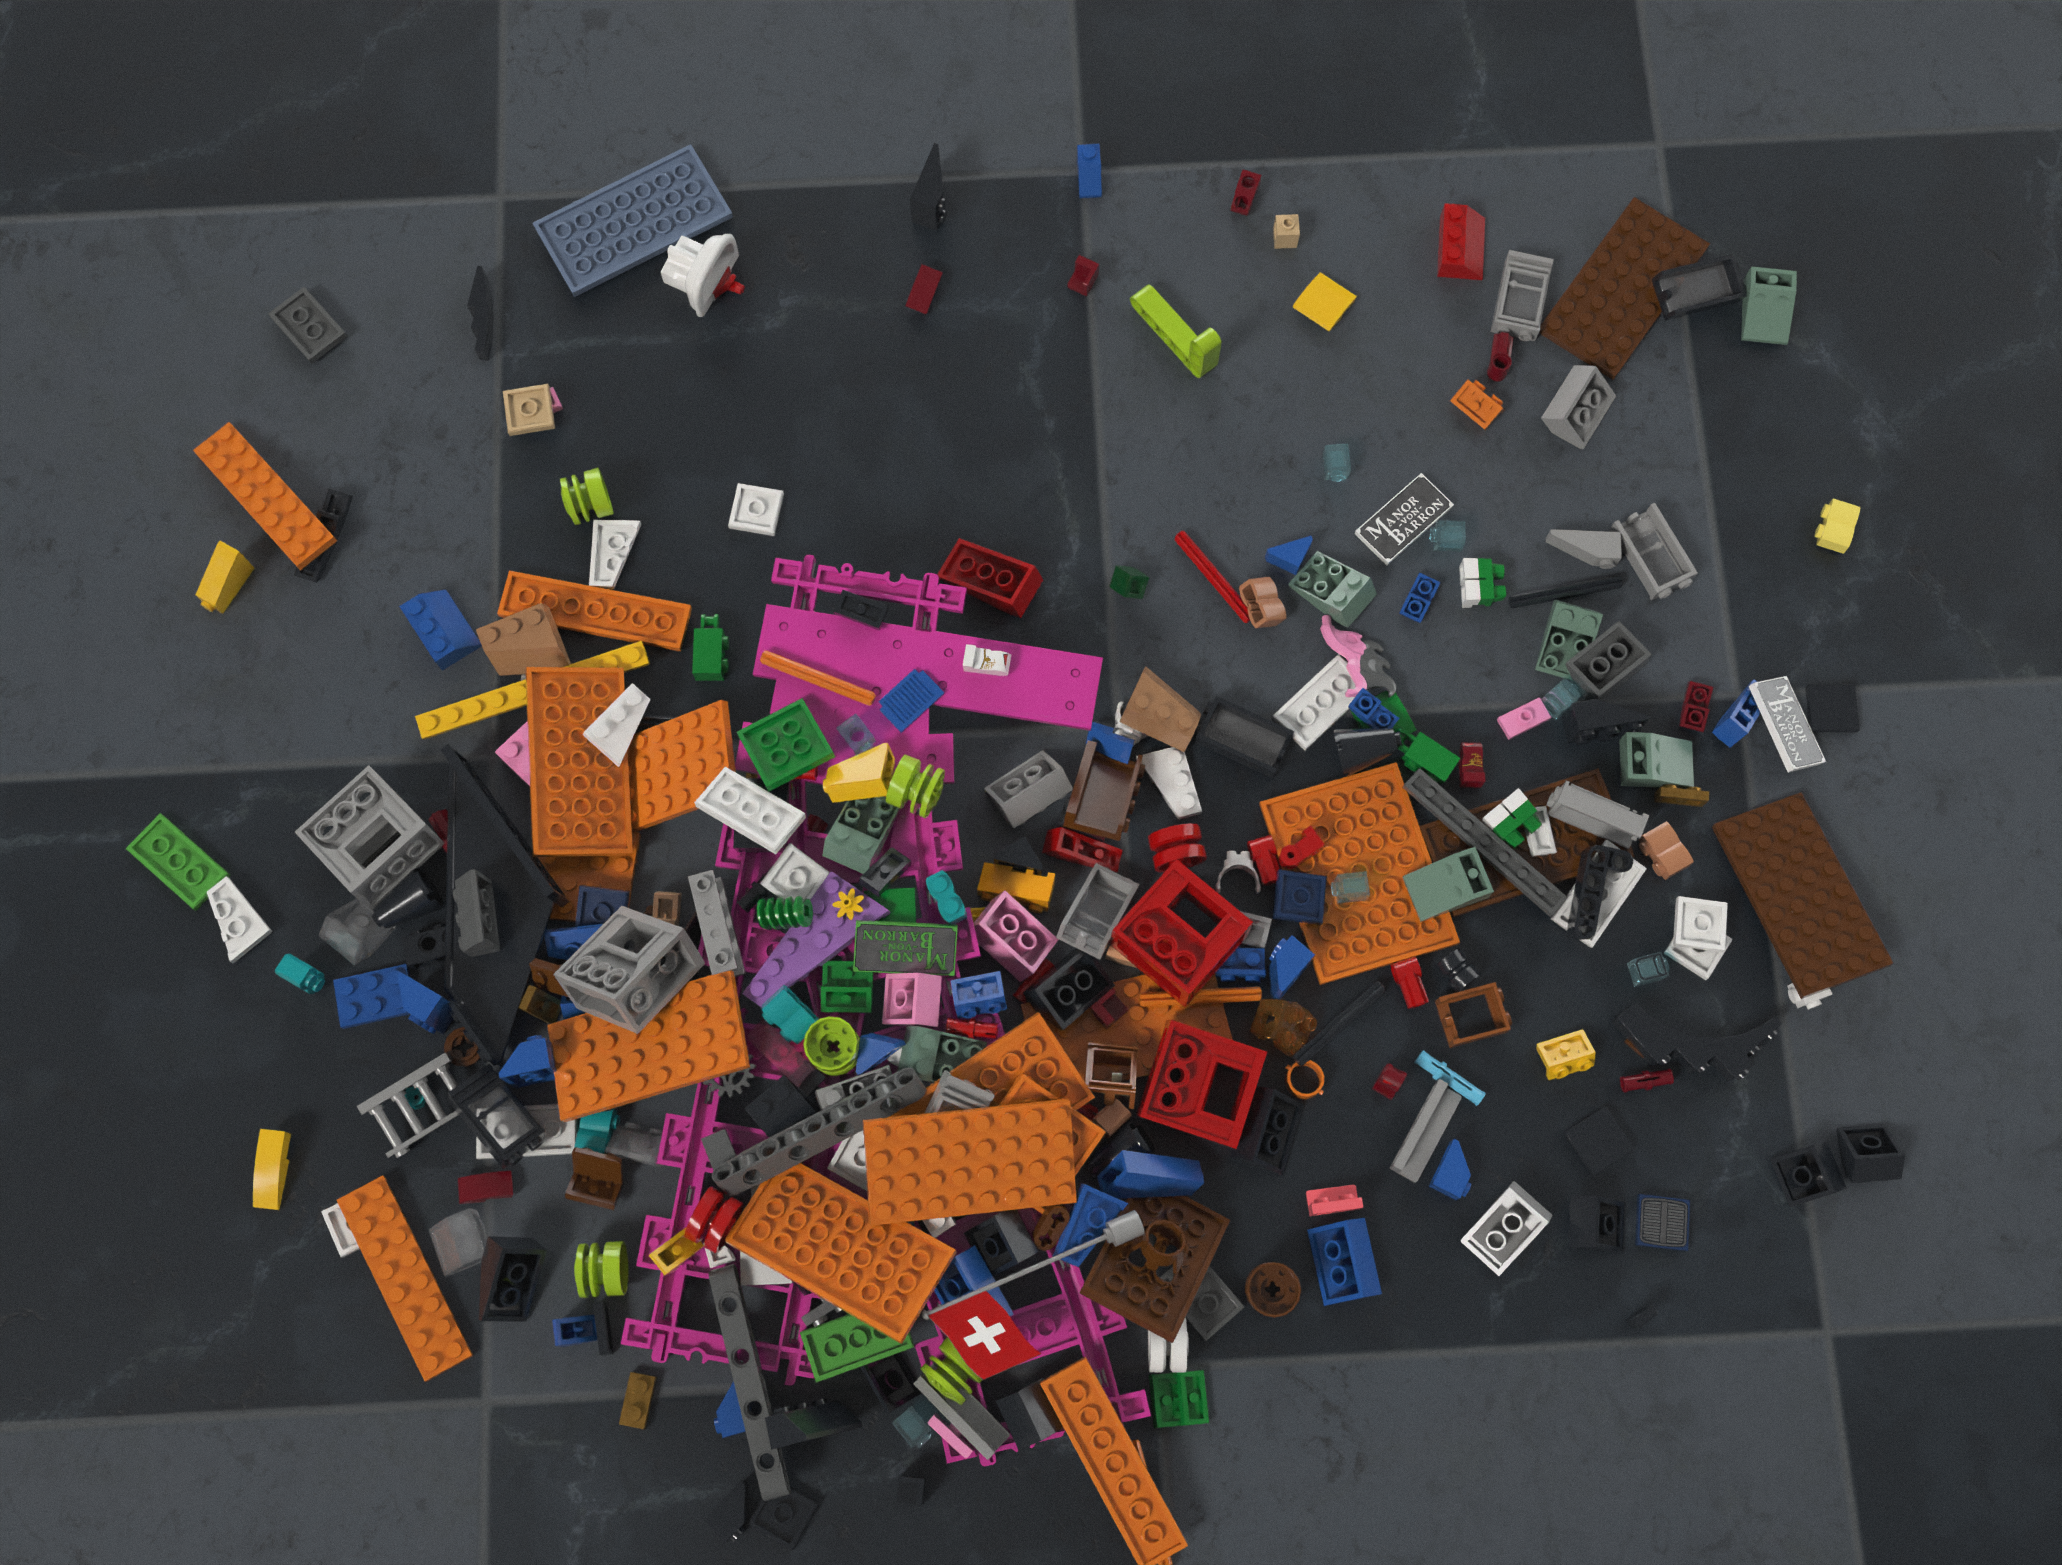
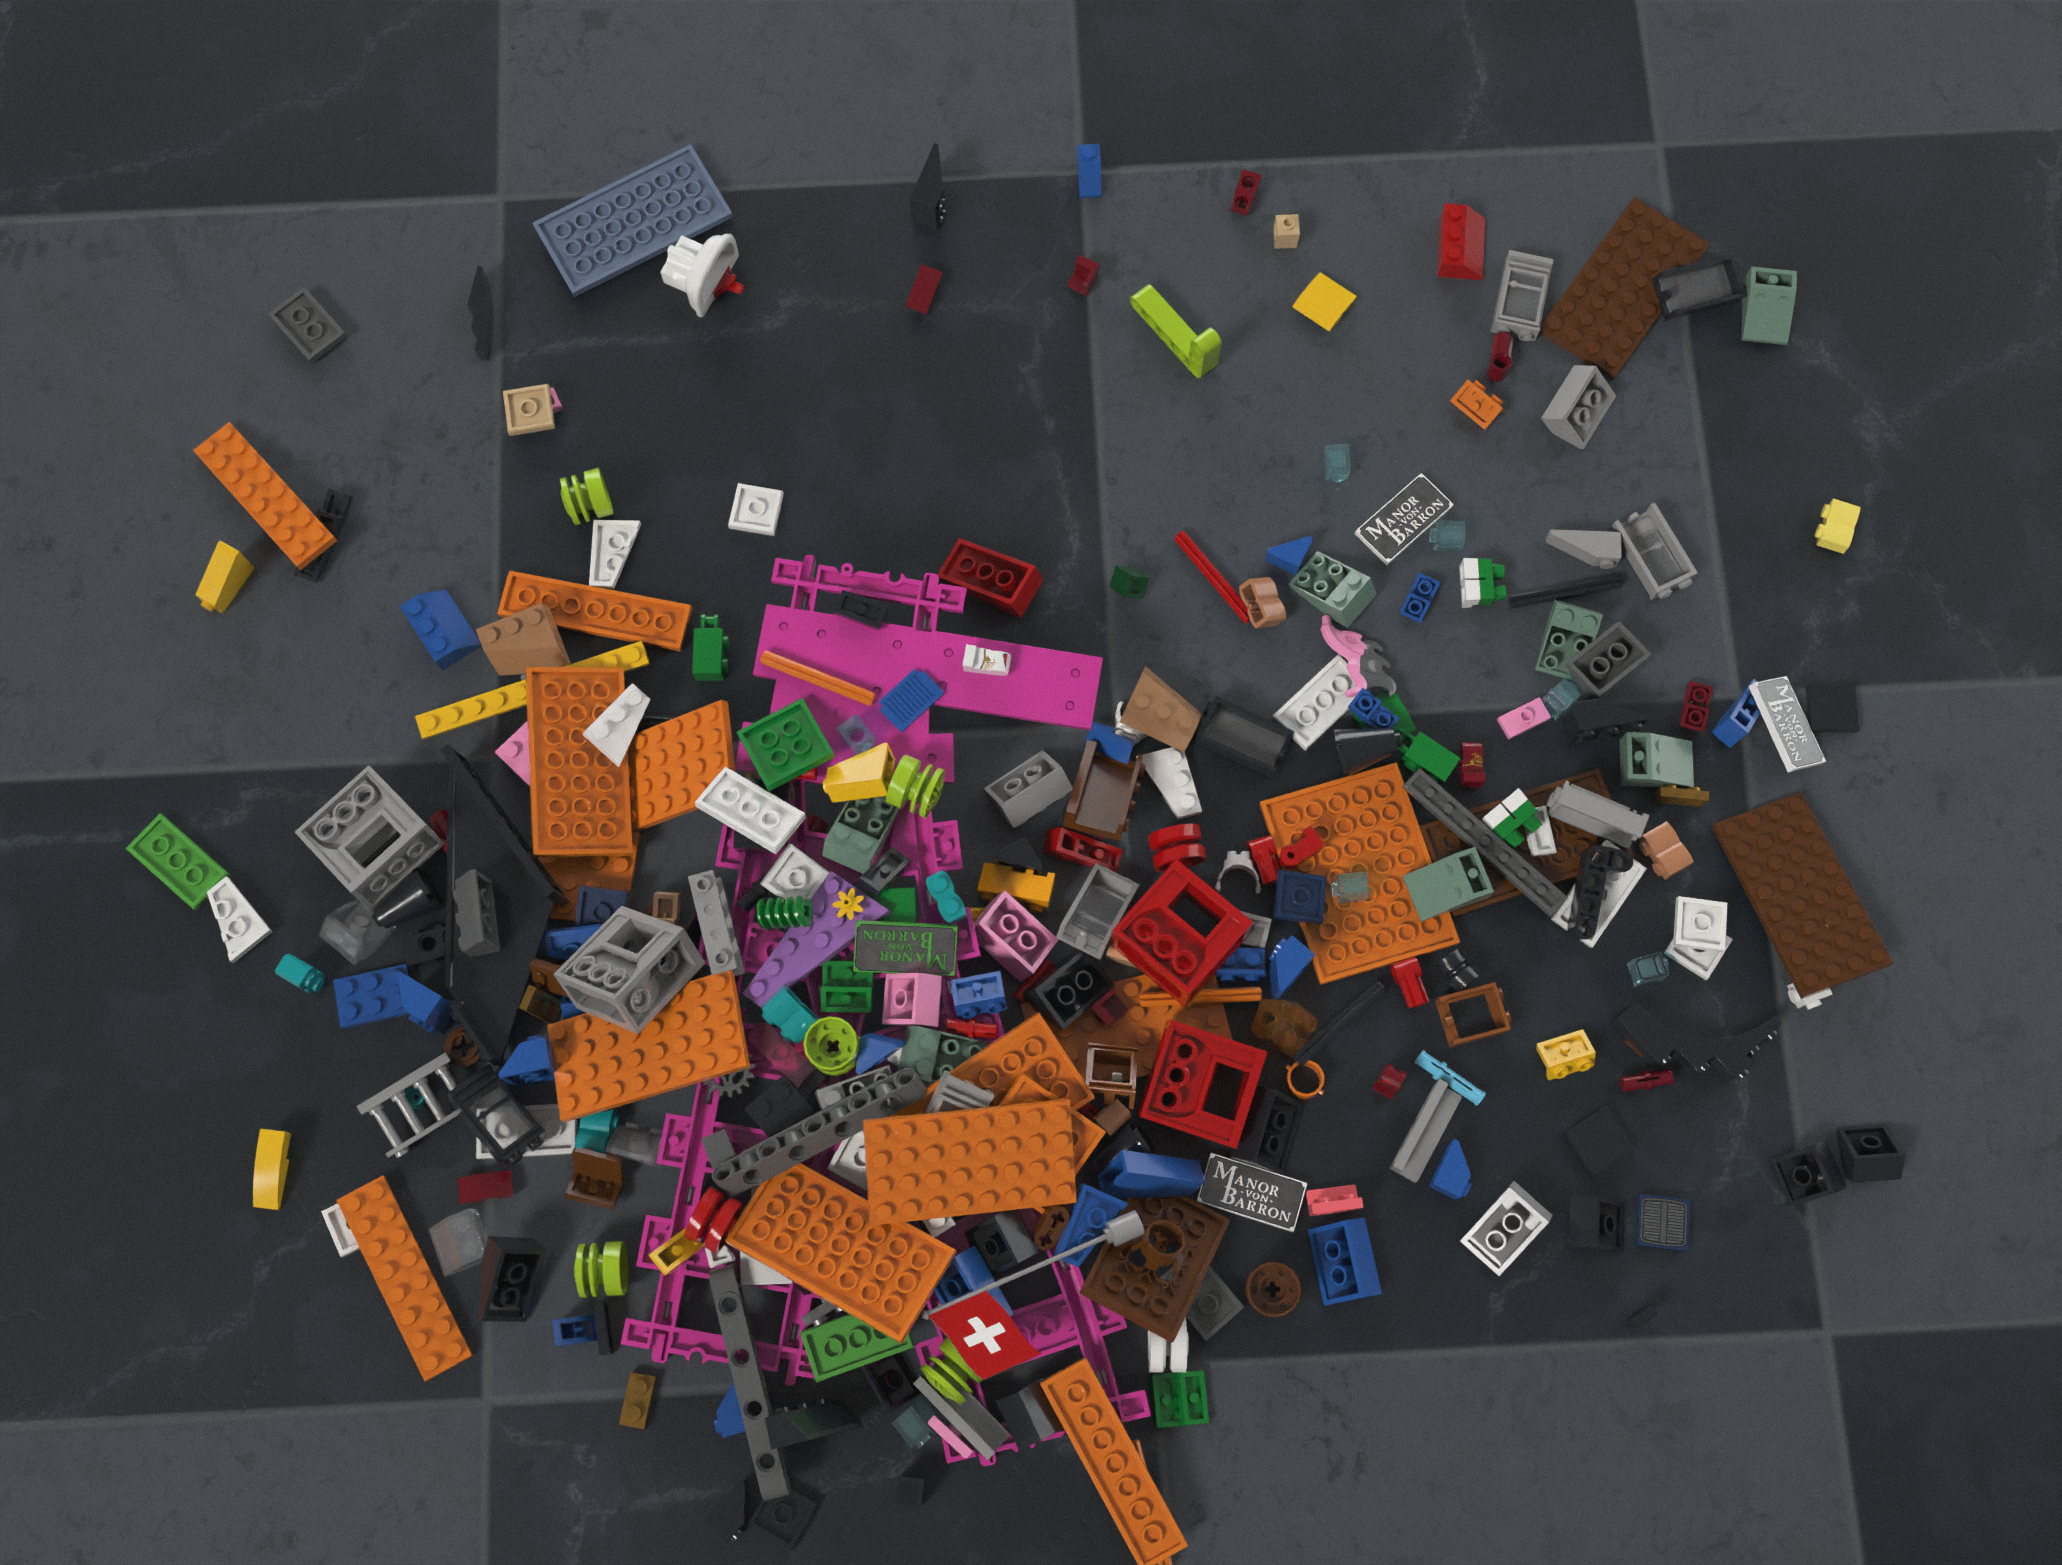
(1252, 1192): none -> tile

